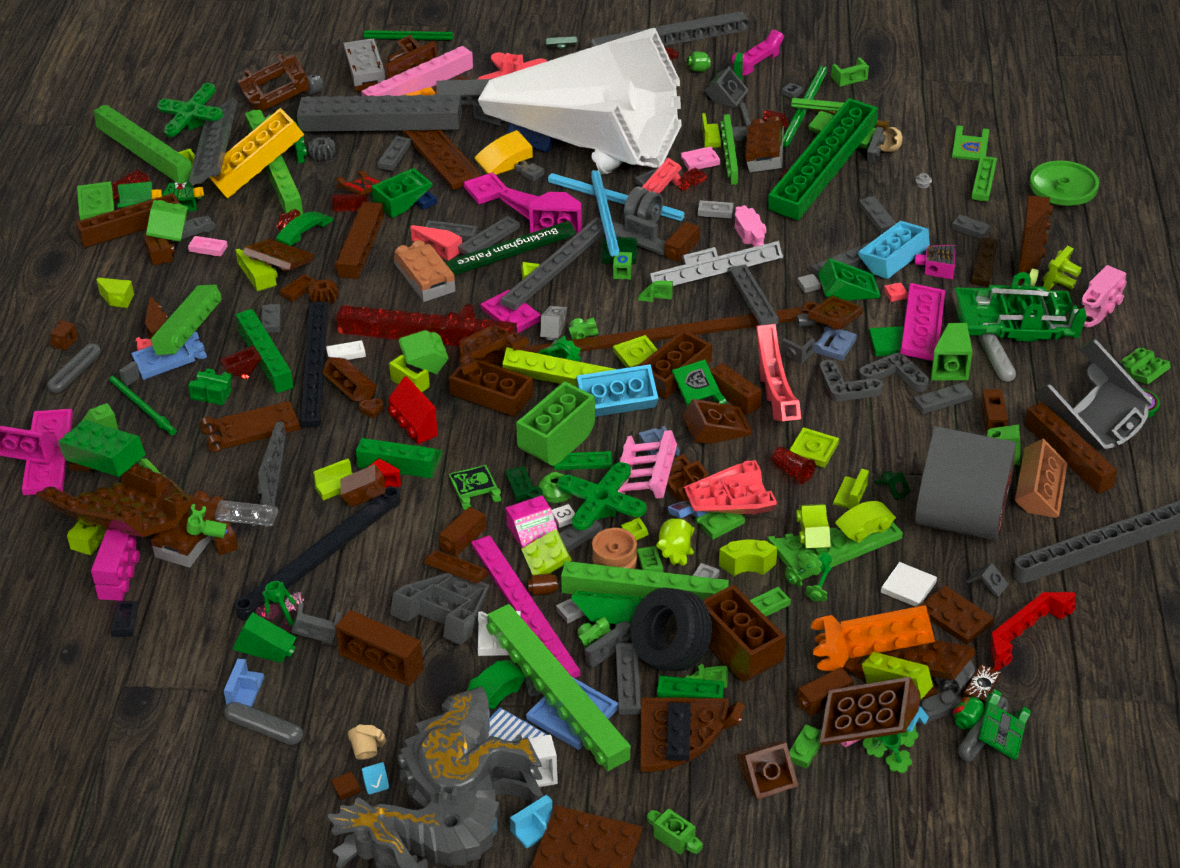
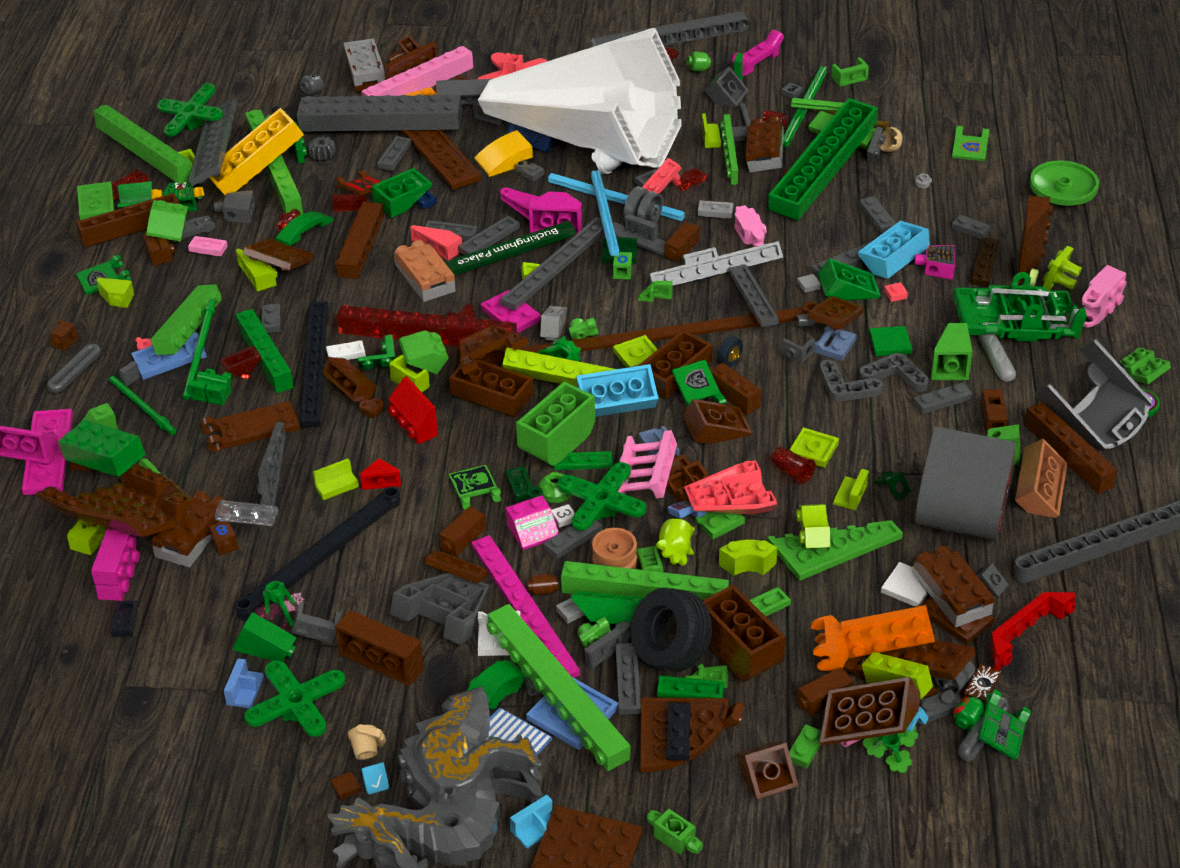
(89, 277): none -> green flag
(154, 318): reddish brown slope -> none
(196, 524): bright green bar -> none
(209, 312): none -> green bar
(237, 206): none -> dark grey torso
(263, 723): dark grey piece -> none
(288, 65): reddish brown plate -> none
(295, 699): none -> green piece
(297, 288): reddish brown tile -> none
(323, 291): reddish brown gear -> none
(362, 485): reddish brown brick -> none
(384, 359): none -> green bracket
(407, 458): green slope -> none
(417, 35): green axle -> none
(484, 188): dark pink plate -> none
(546, 553): lime plate -> none
(547, 755): white panel -> none
(561, 42): sand green plate -> none
(636, 527): lime plate -> none
(700, 158): bright pink plate -> none
(707, 571): light grey plate -> none
(730, 351): none -> black wheel
(784, 403): coral arch -> none
(812, 564): bright green plant -> none
(865, 520): lime brick -> none
(922, 321): dark pink plate -> none
(953, 585): none -> reddish brown piece
(984, 178): bright green plate -> none

